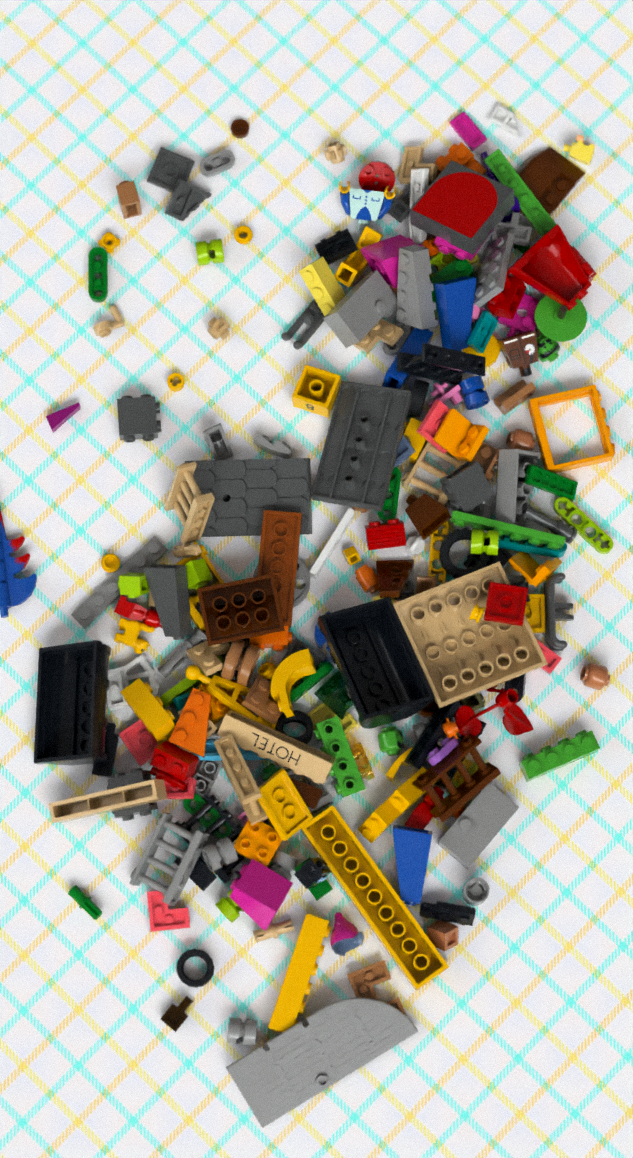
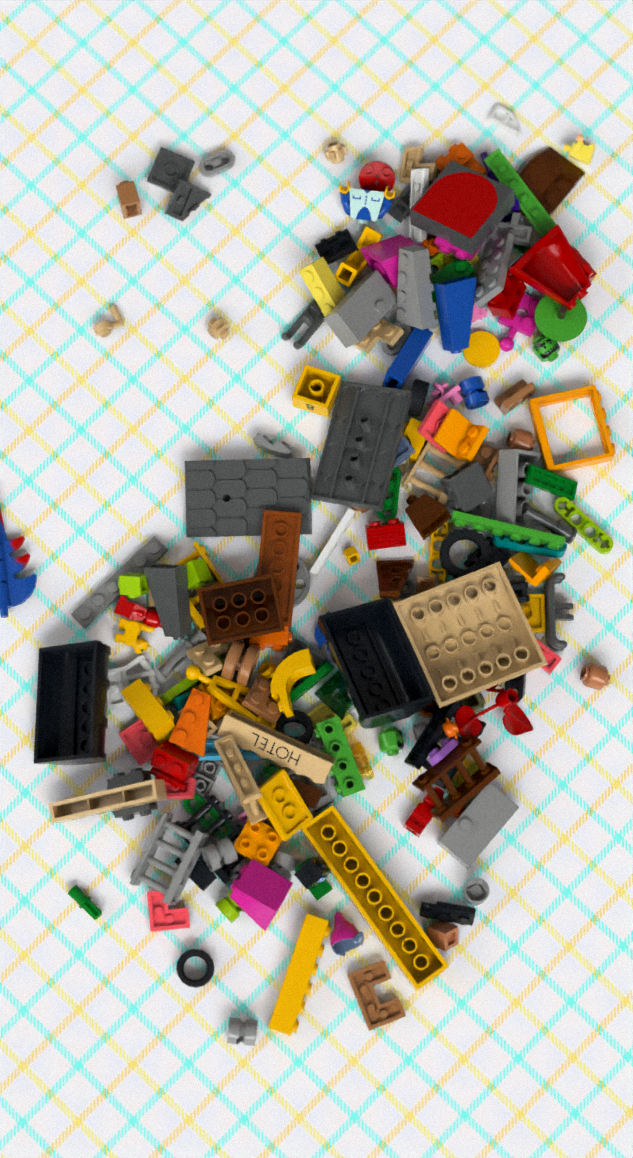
(60, 417): magenta piece -> none
(98, 267): green plate -> none
(104, 242): yellow plate -> none
(110, 563): yellow plate -> none
(111, 743): black hinge -> none
(138, 418): dark grey brick -> none
(175, 1016): dark brown plate -> none
(178, 387): yellow bush -> none
(187, 550): tan axle -> none
(199, 506): tan fence -> none
(203, 255): lime wheel -> none
(217, 442): light grey slope -> none
(239, 128): reddish brown tile -> none
(243, 229): yellow plate -> none
(273, 930): tan pin -> none
(318, 1055): light grey door -> none
(367, 579): orange brick -> none
(391, 809): yellow arch -> none
(394, 768): yellow slope -> none
(412, 855): blue slope -> none
(415, 545): white tile -> none
(440, 364): black fence -> none
(468, 131): dark pink tile -> none
(477, 542): lime wheel -> none
(477, 613): yellow bush -> none
(482, 332): teal hinge -> none
(506, 603): red plate -> none
(520, 351): reddish brown torso -> none
(561, 755): bright green brick -> none

